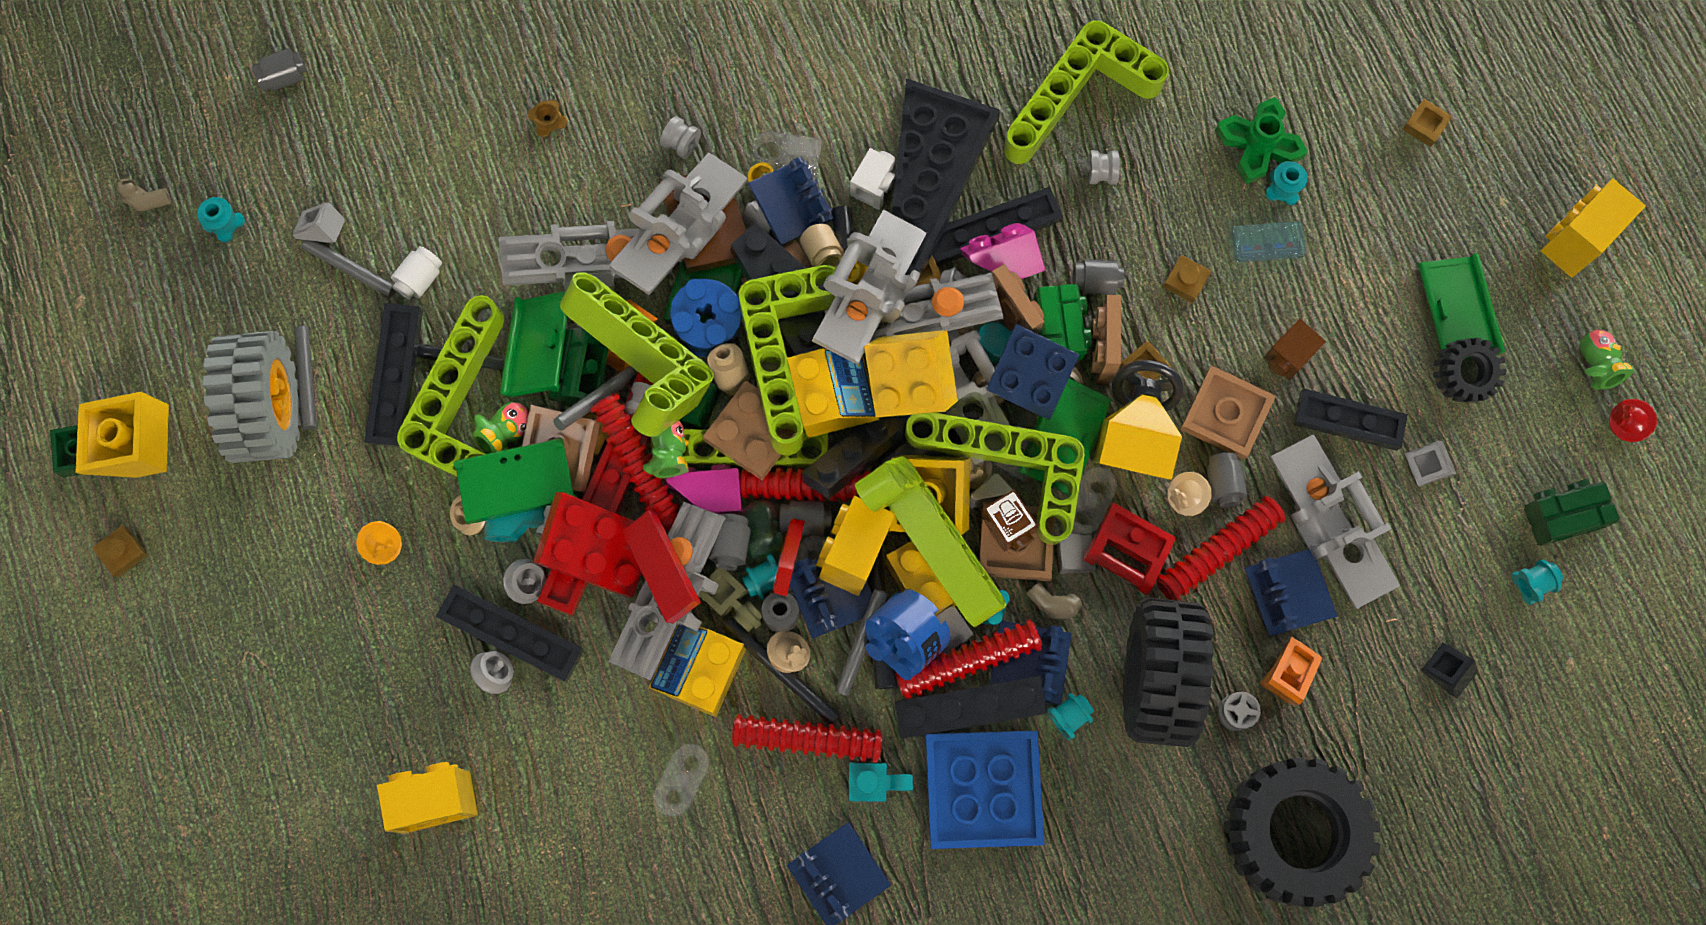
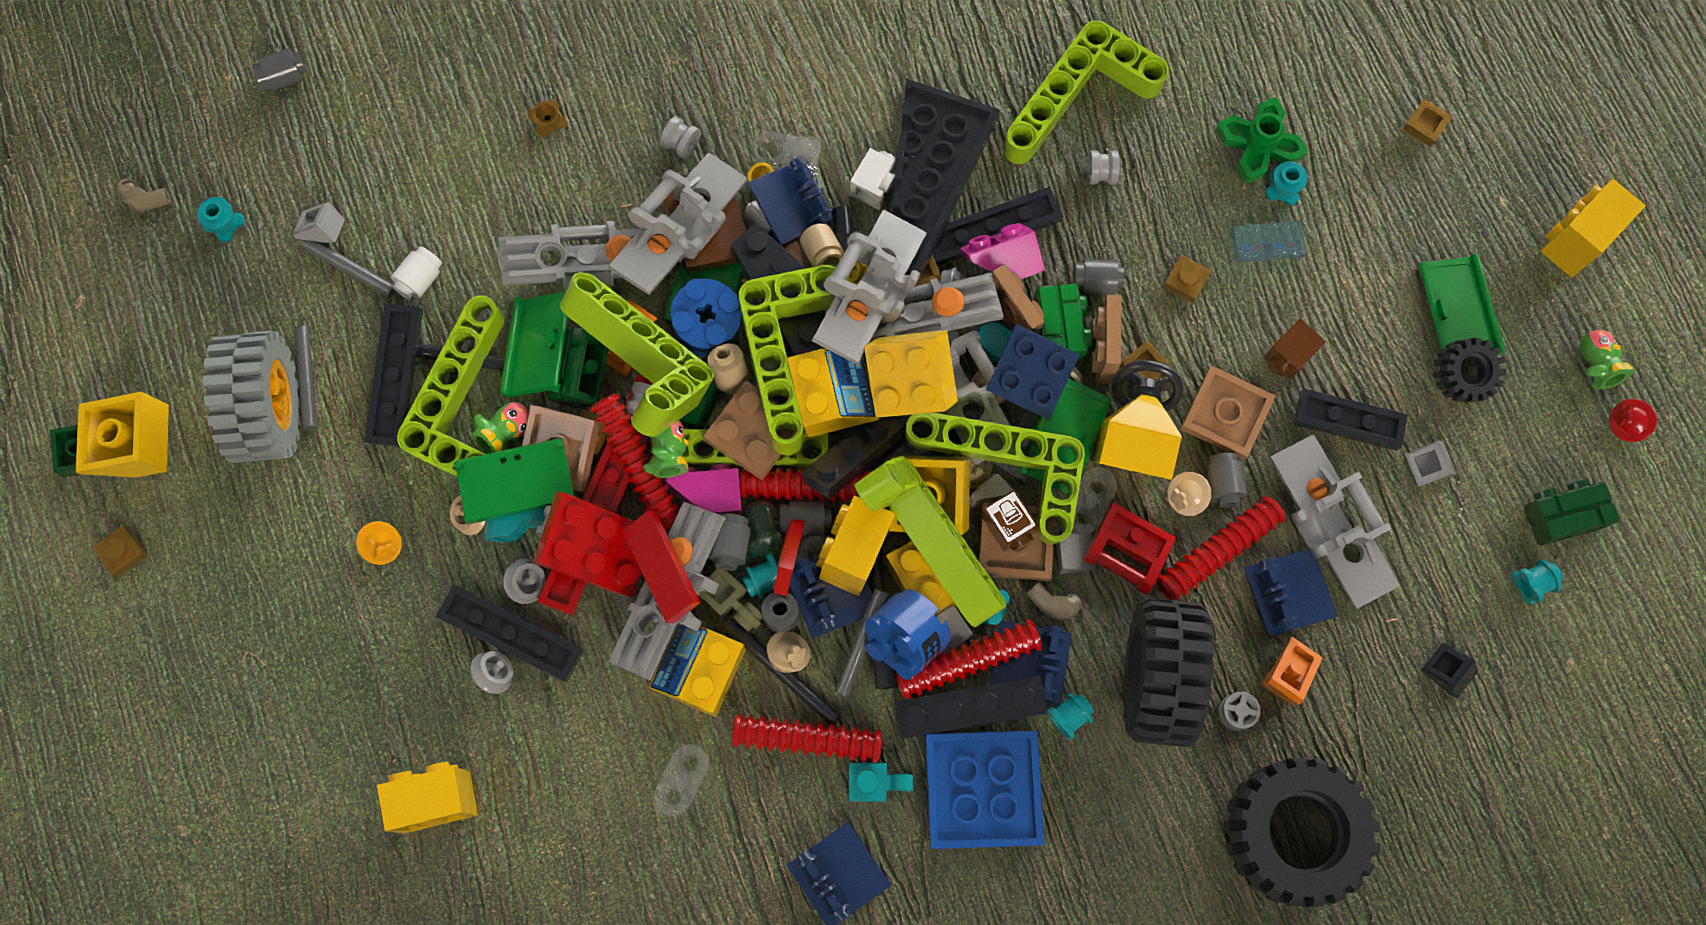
(583, 406): dark grey bar -> none

